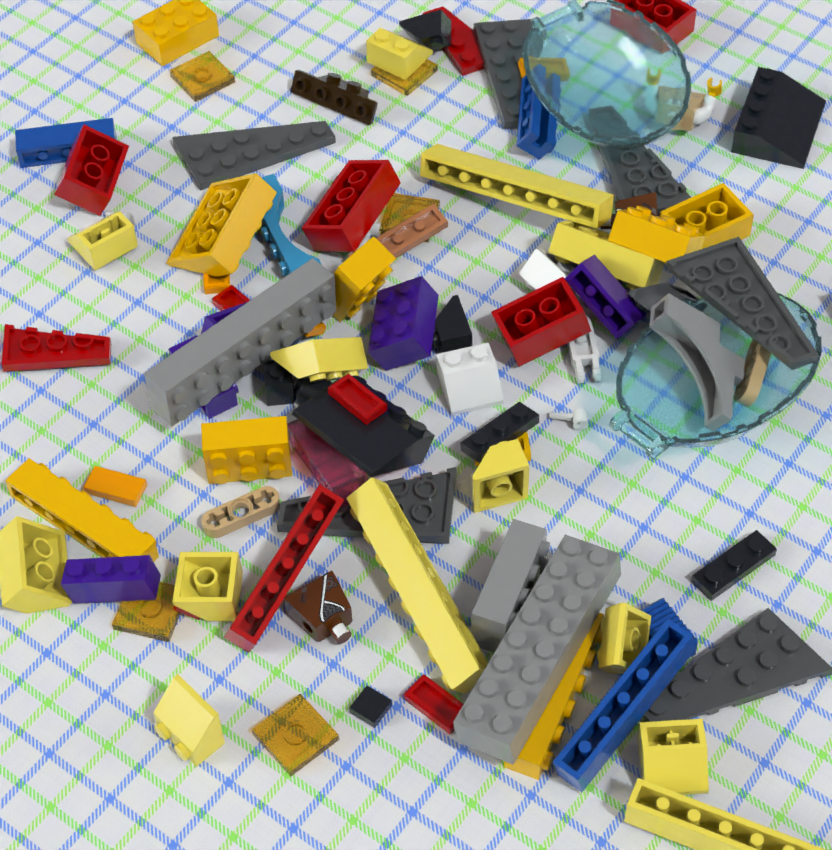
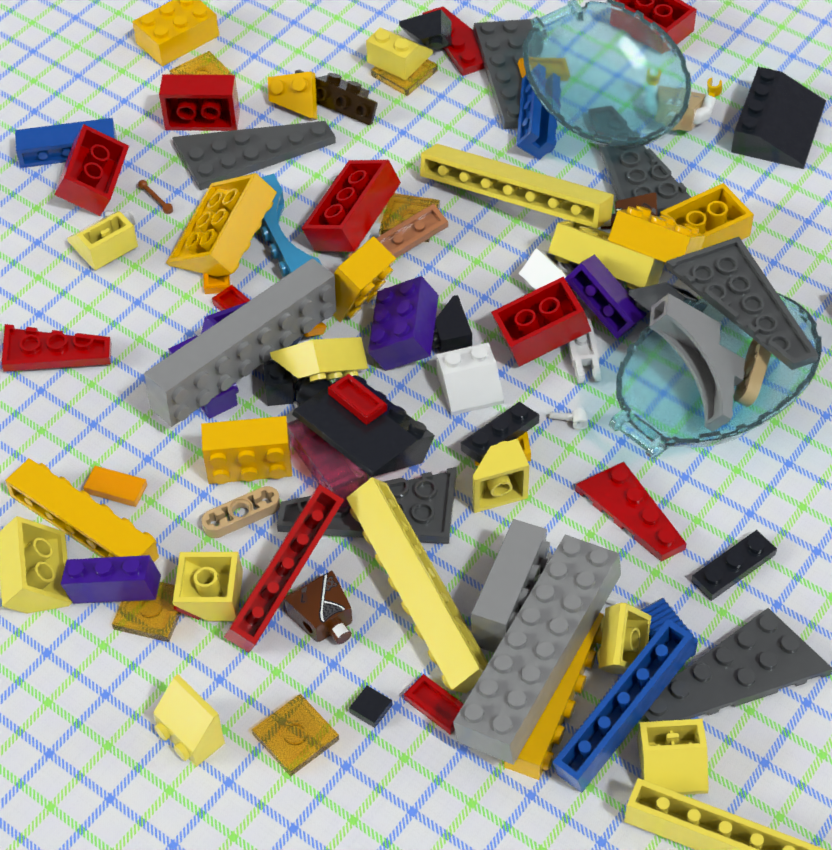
(167, 207): none -> dark orange hinge
(199, 102): none -> red brick
(294, 92): none -> yellow wing
(632, 508): none -> red wing

